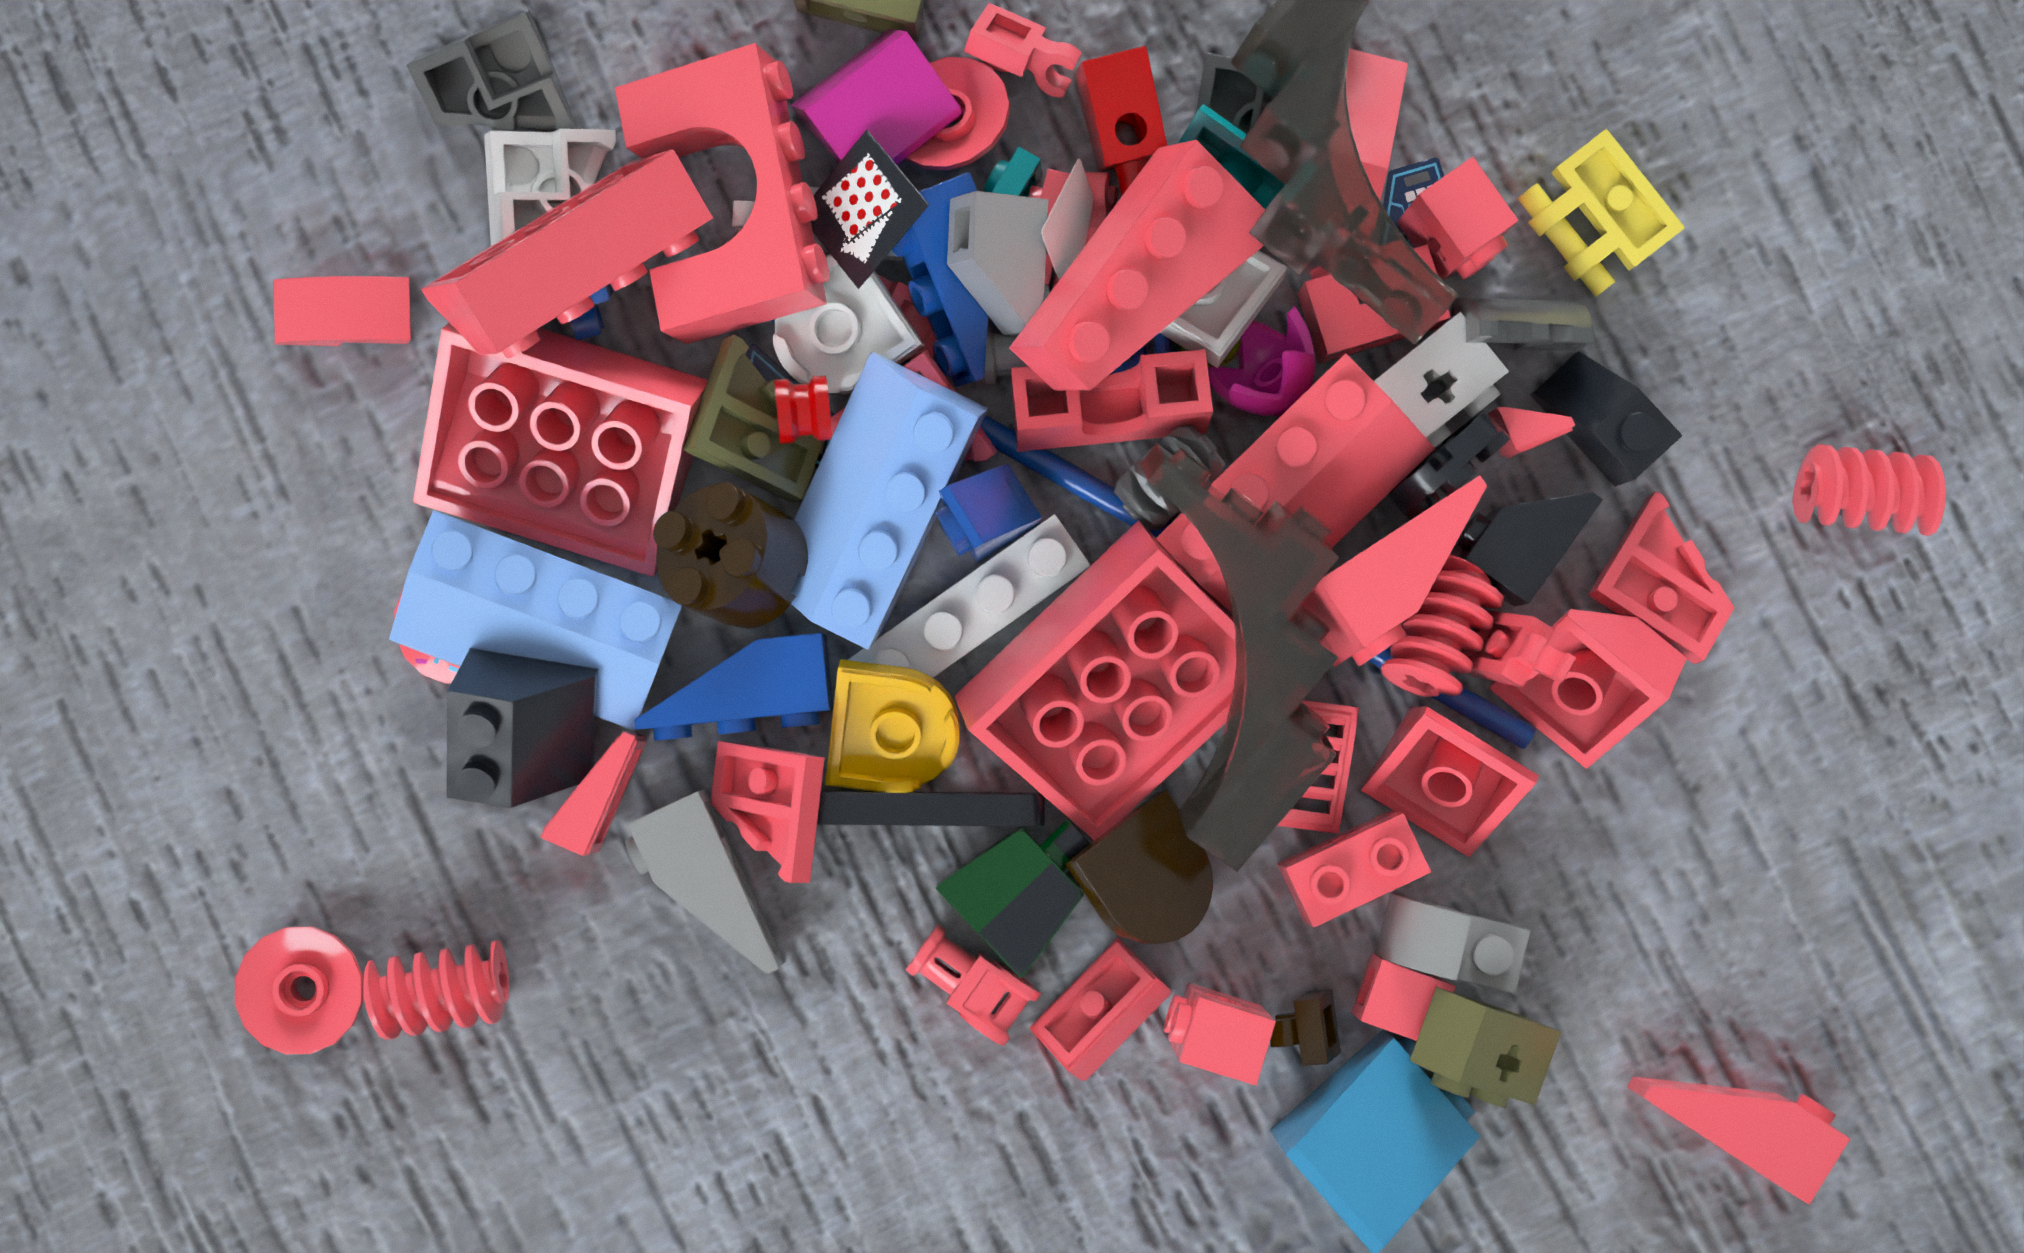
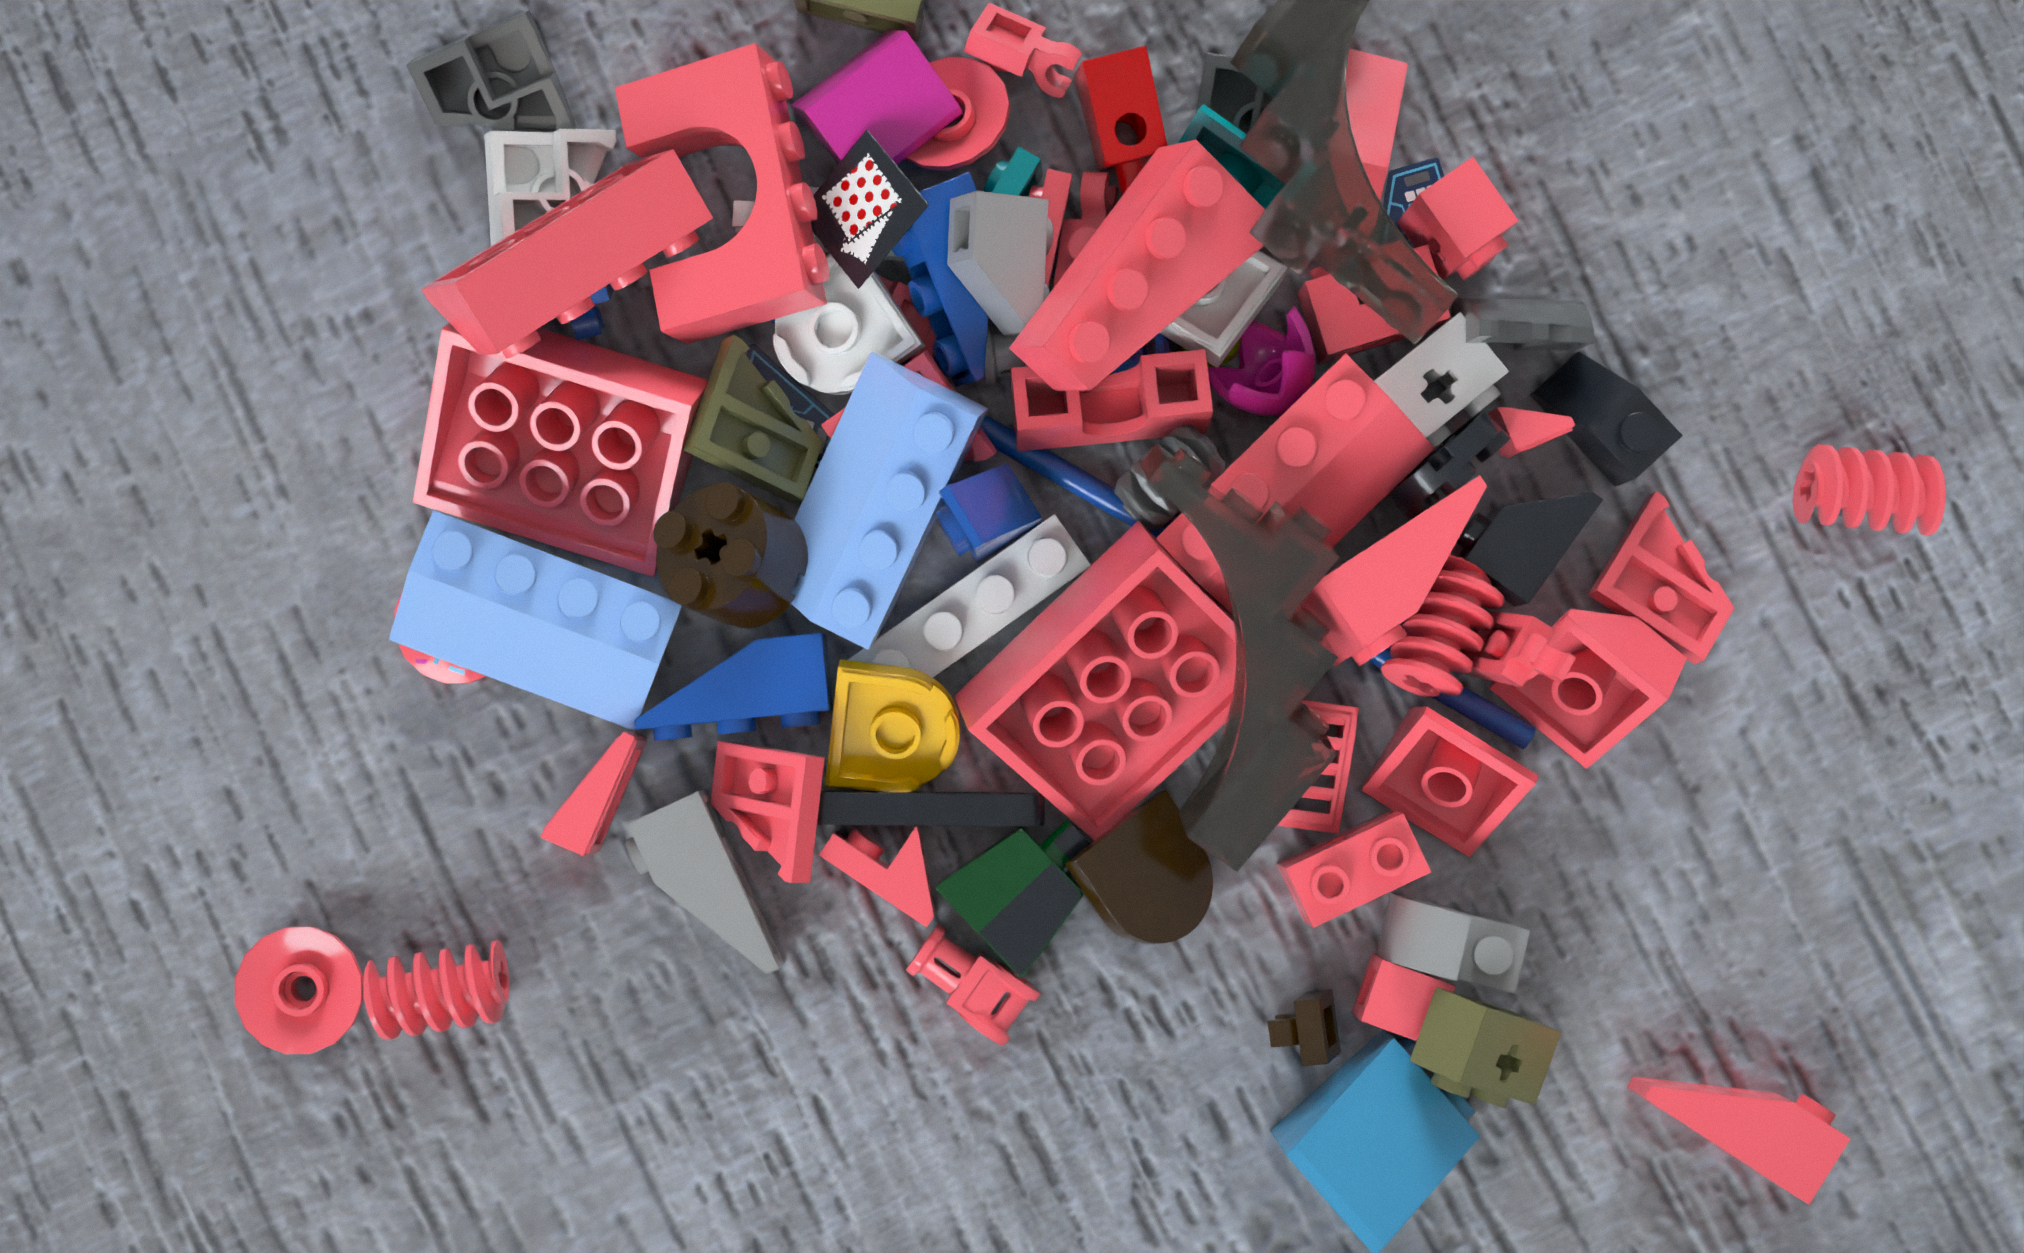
(341, 310): coral slope -> none
(518, 728): black slope -> none
(803, 409): red wheel -> none
(902, 883): none -> coral slope
(1069, 221): white sticker -> none
(1100, 1010): coral slope -> none
(1219, 1032): coral brick -> none
(1614, 200): light yellow plate -> none

